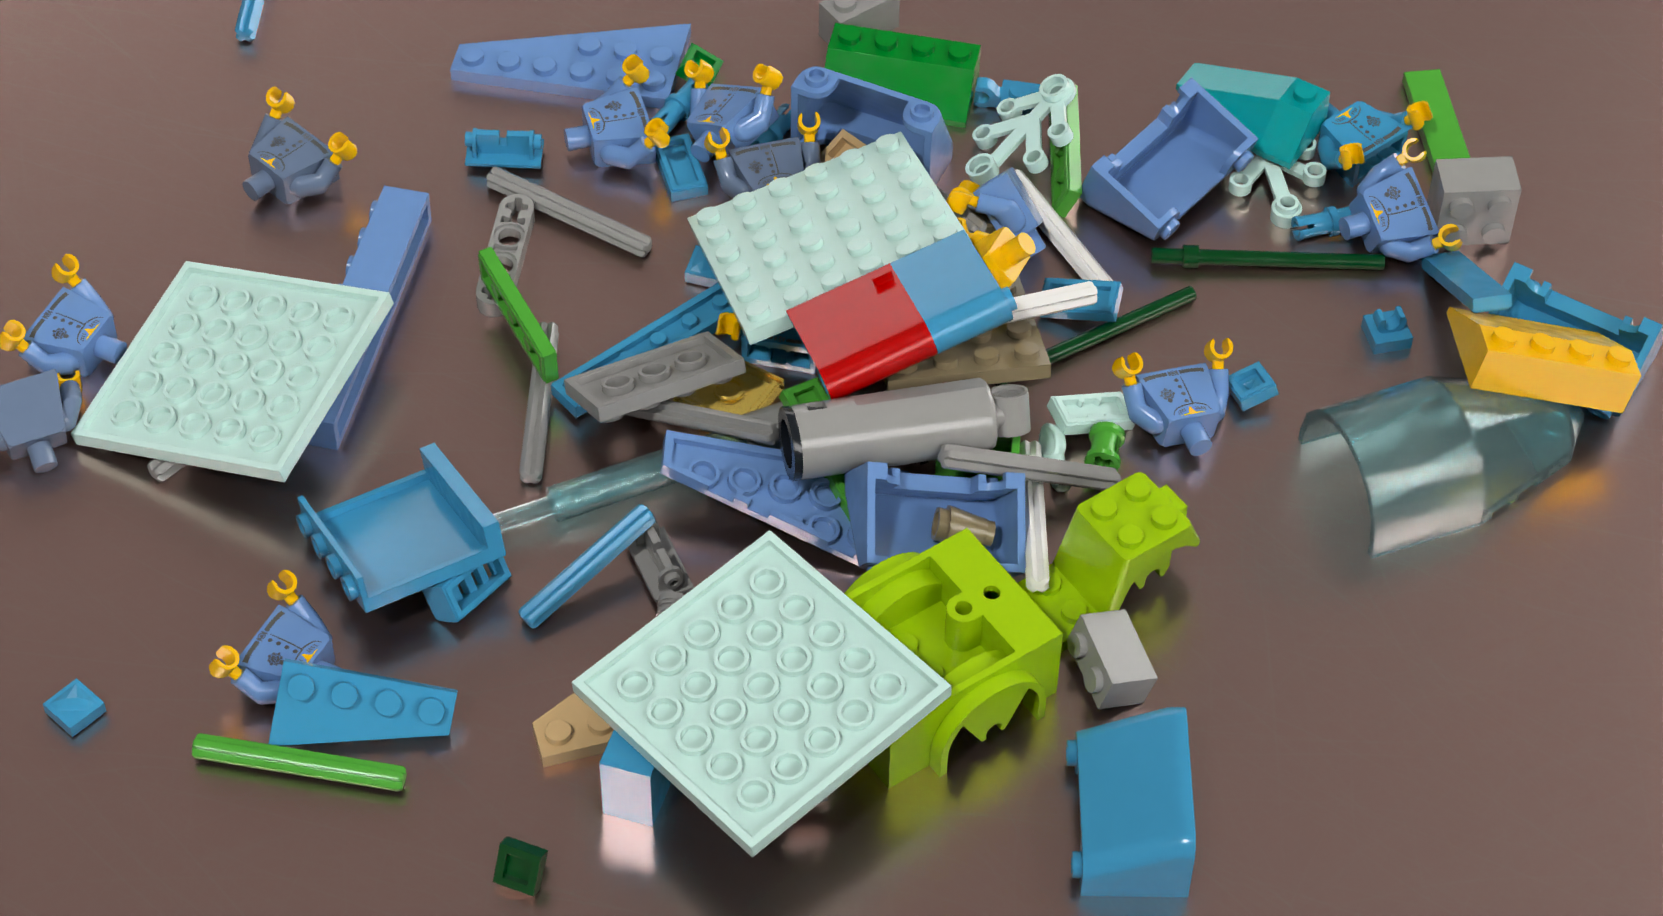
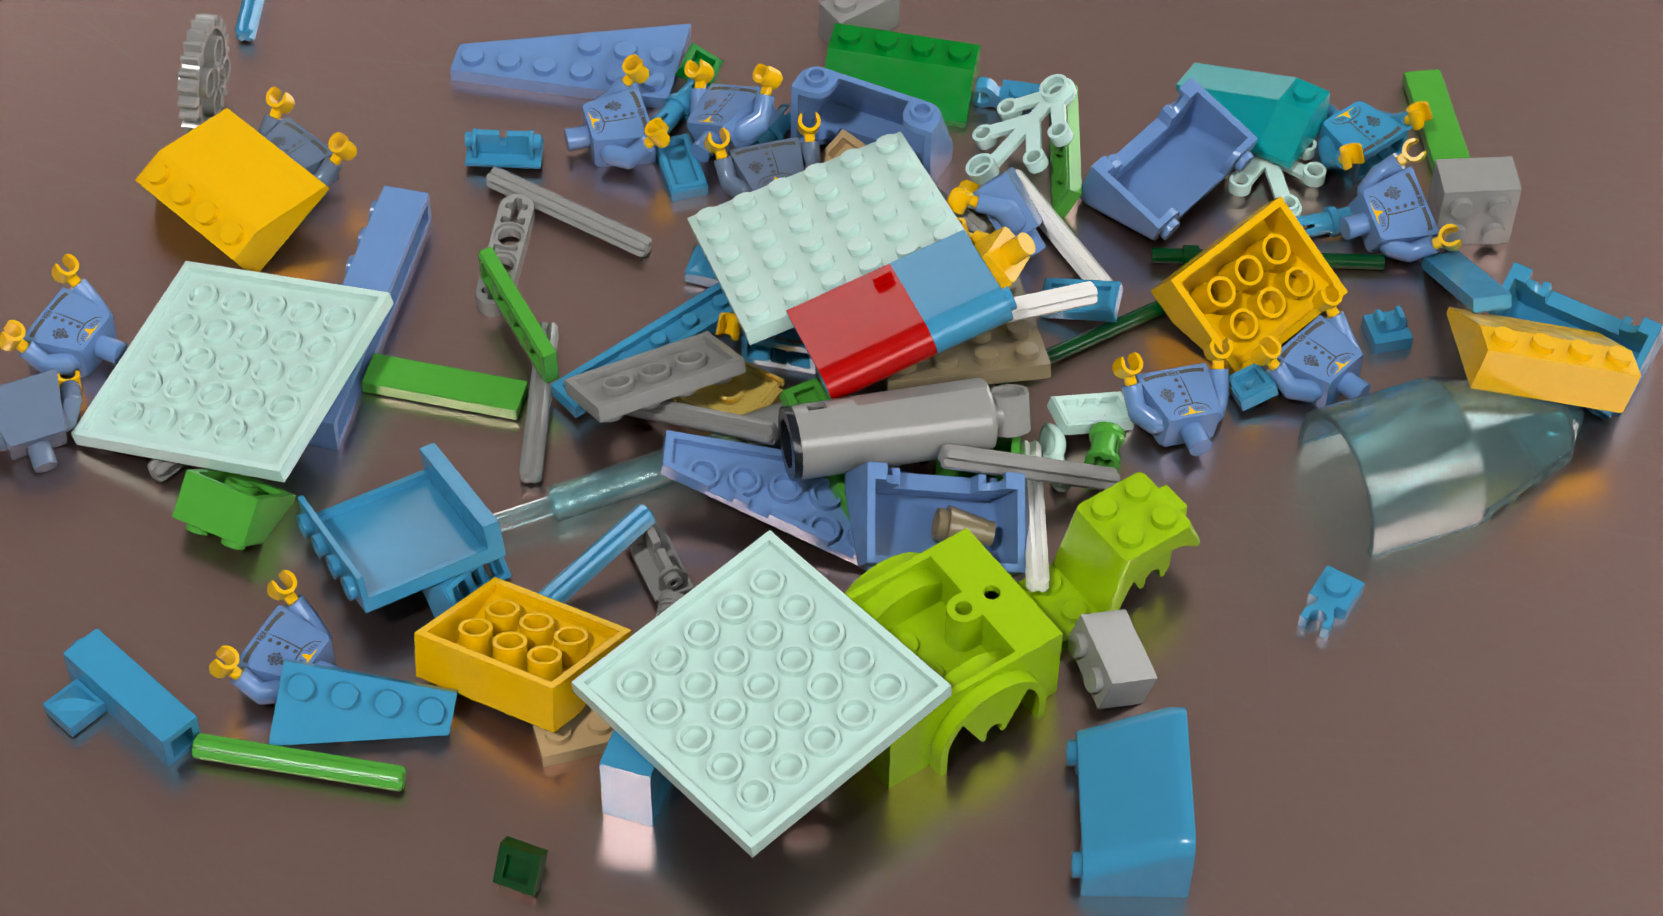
(133, 697): none -> dark azure brick
(203, 71): none -> light grey gear
(230, 506): none -> bright green slope
(233, 188): none -> yellow slope
(445, 386): none -> bright green tile
(515, 651): none -> yellow slope
(1249, 285): none -> yellow slope
(1319, 360): none -> medium blue torso
(1331, 597): none -> dark azure plate

